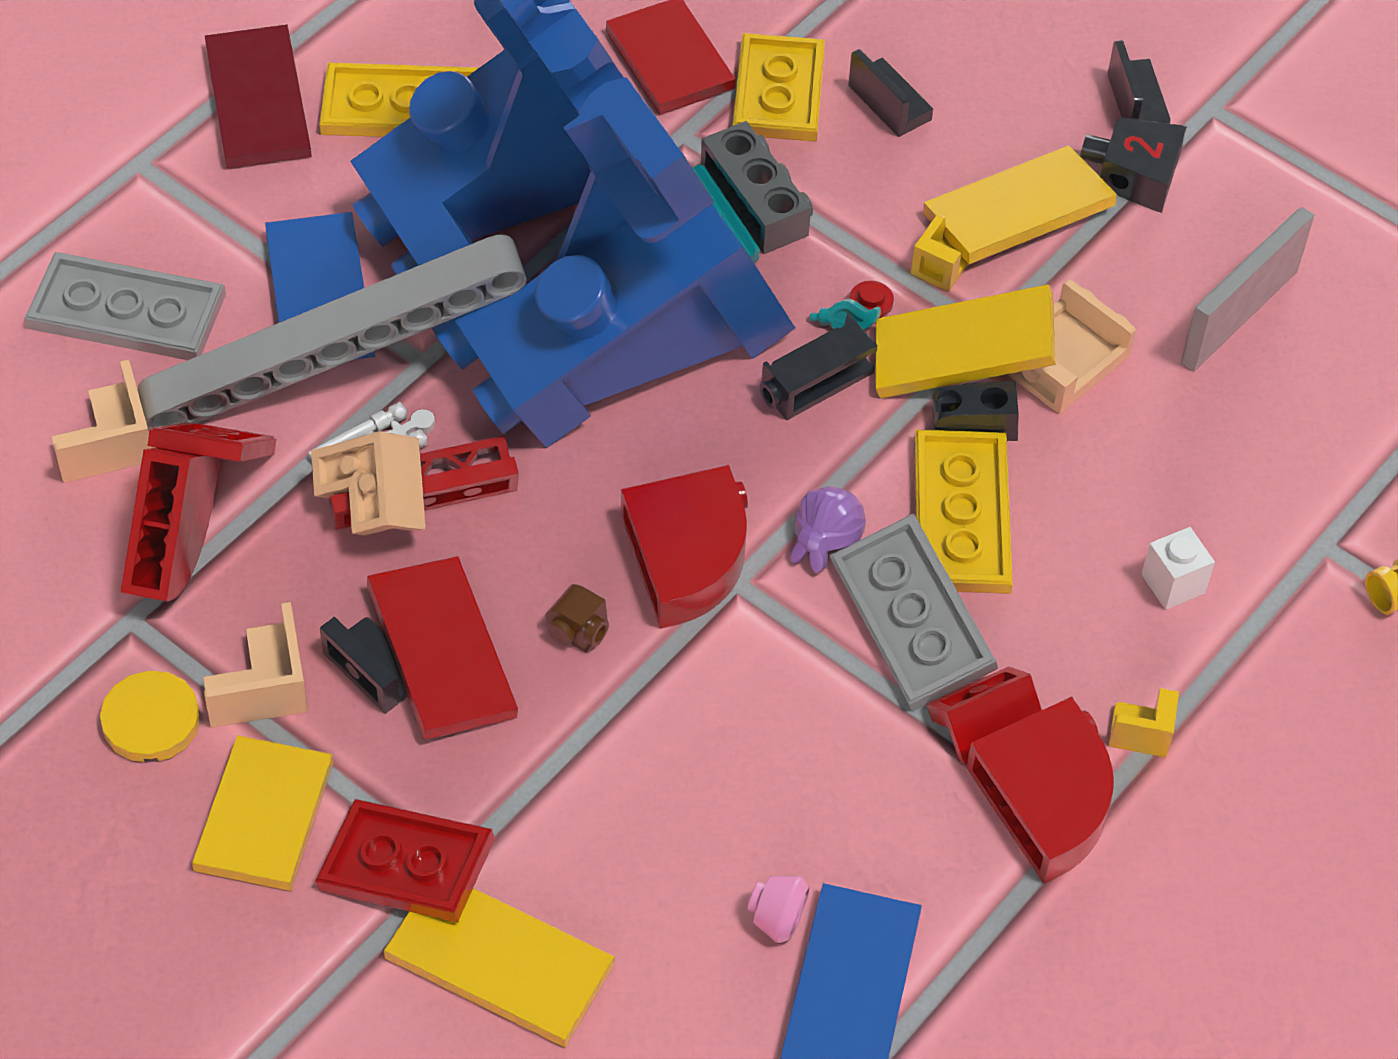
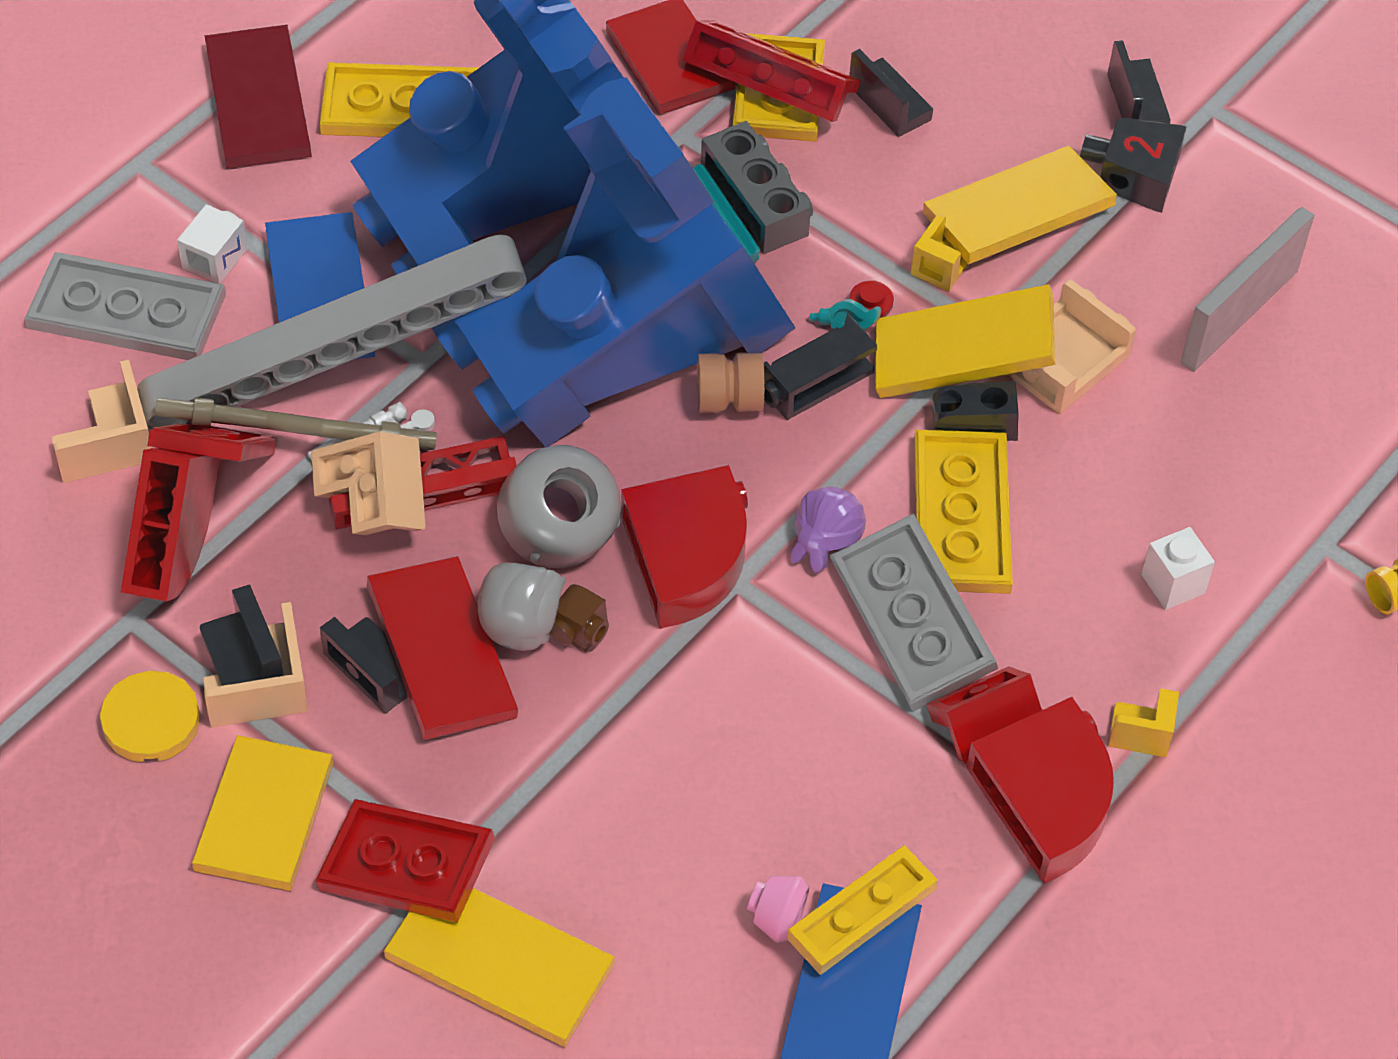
(205, 412): none -> dark tan bar
(212, 244): none -> white brick
(242, 642): none -> black panel
(519, 604): none -> light grey piece
(532, 526): none -> light grey piece
(730, 382): none -> nougat wheel
(769, 69): none -> red fence
(862, 909): none -> yellow plate

